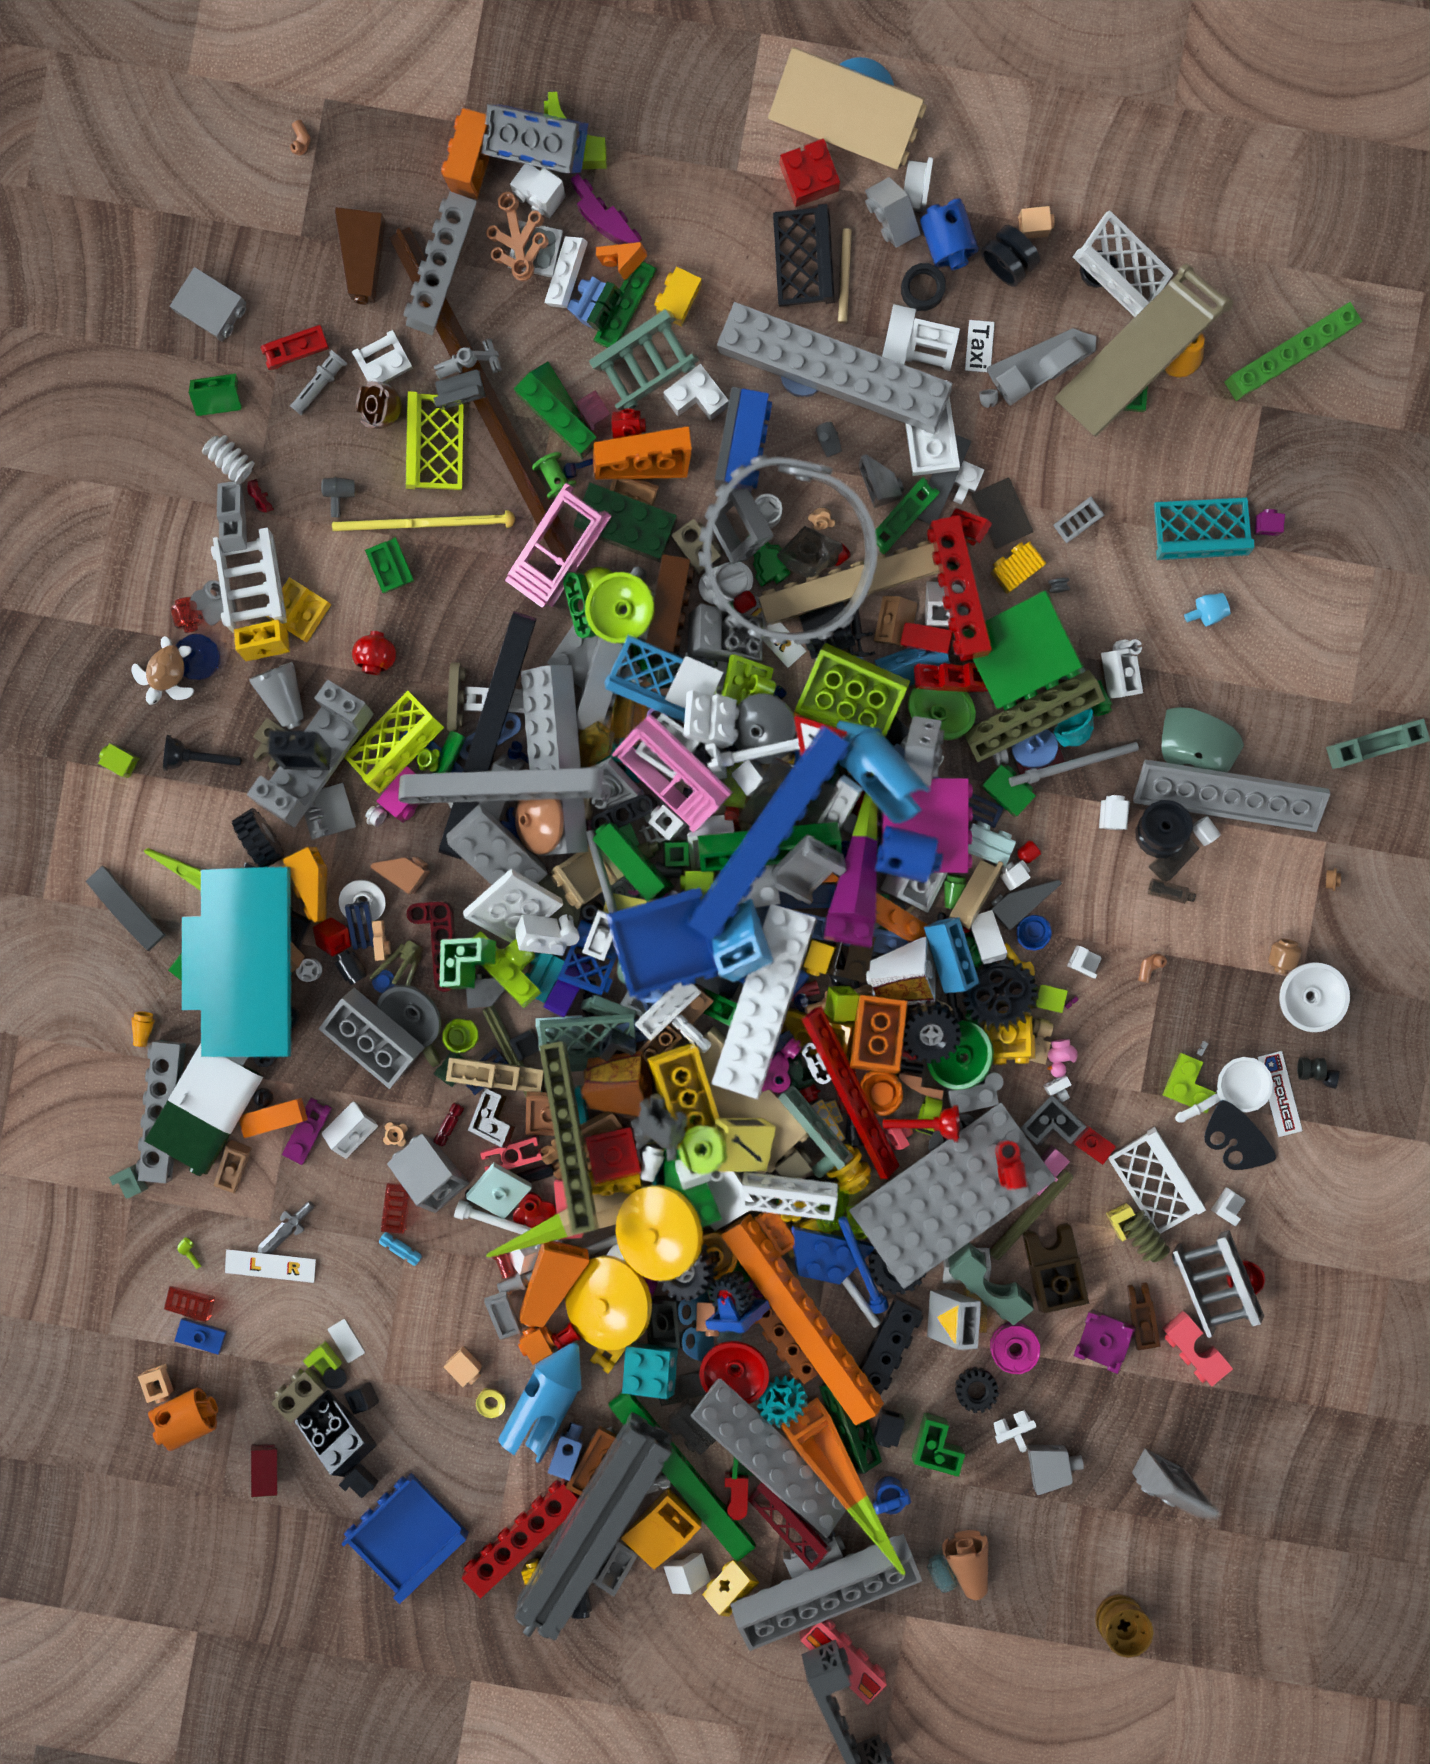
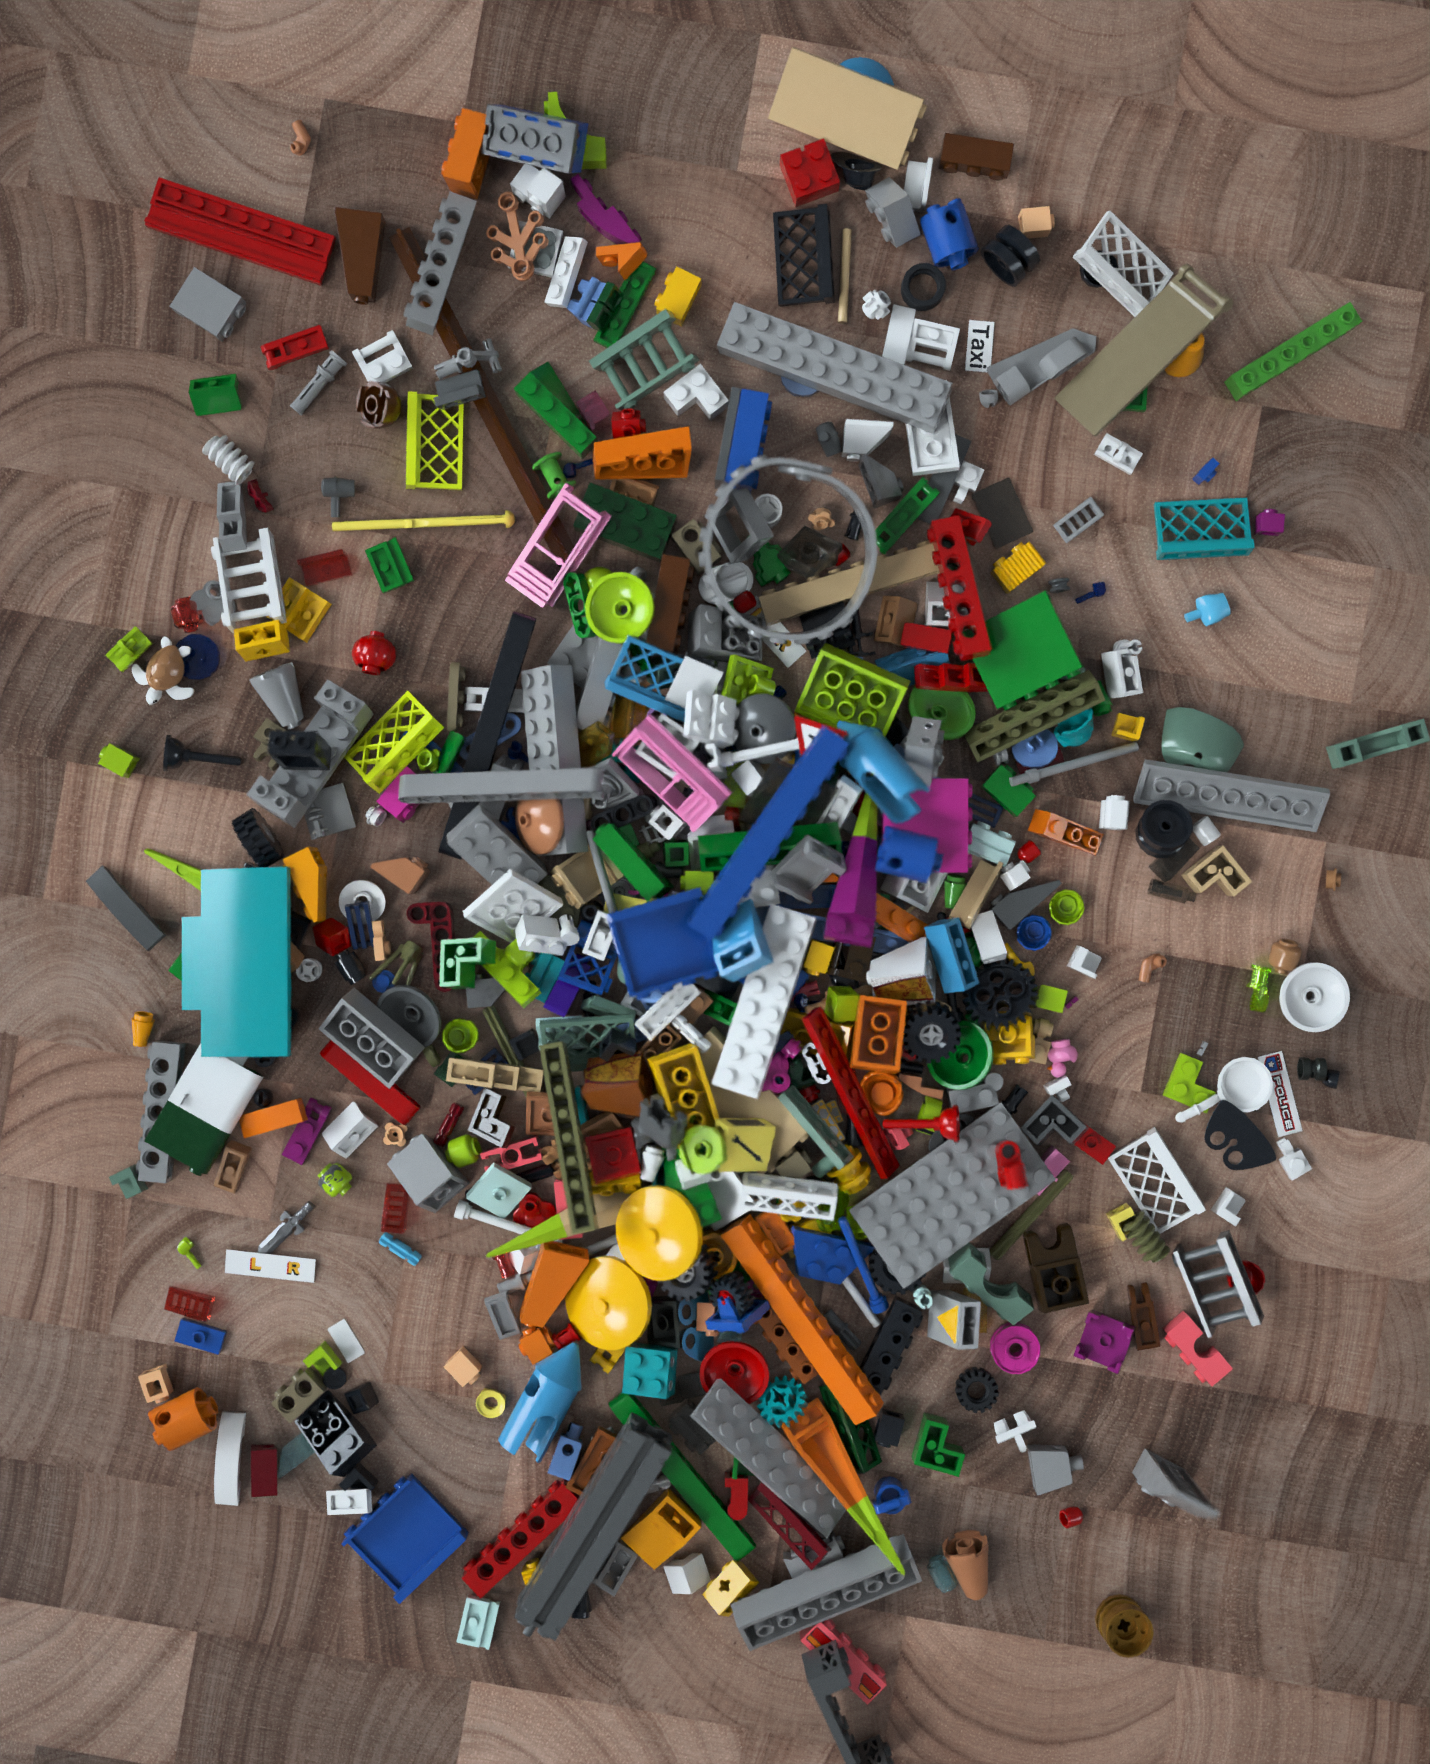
(129, 649): none -> lime hips
(228, 1458): none -> white slope
(240, 231): none -> red plate
(293, 1454): none -> clear light blue slope
(325, 567): none -> clear red panel
(335, 1180): none -> lime head
(349, 1501): none -> white plate
(392, 1100): none -> red beam
(463, 1150): none -> lime head
(478, 1622): none -> light aqua plate
(841, 1330): none -> dark grey axle
(854, 527): none -> black pin
(856, 170): none -> black piece
(863, 437): none -> white slope
(876, 304): none -> white gear
(922, 1296): none -> light aqua pin
(976, 156): none -> reddish brown brick
(1014, 1099): none -> black pin
(1065, 831): none -> orange slope
(1066, 907): none -> lime hair
(1074, 1517): none -> red piece
(1098, 590): none -> clear blue hand
(1125, 459): none -> white hips
(1128, 727): none -> yellow panel
(1206, 472): none -> blue plate
(1216, 867): none -> tan brick
(1258, 981): none -> clear neon green connector
(1293, 1161): none -> white plate

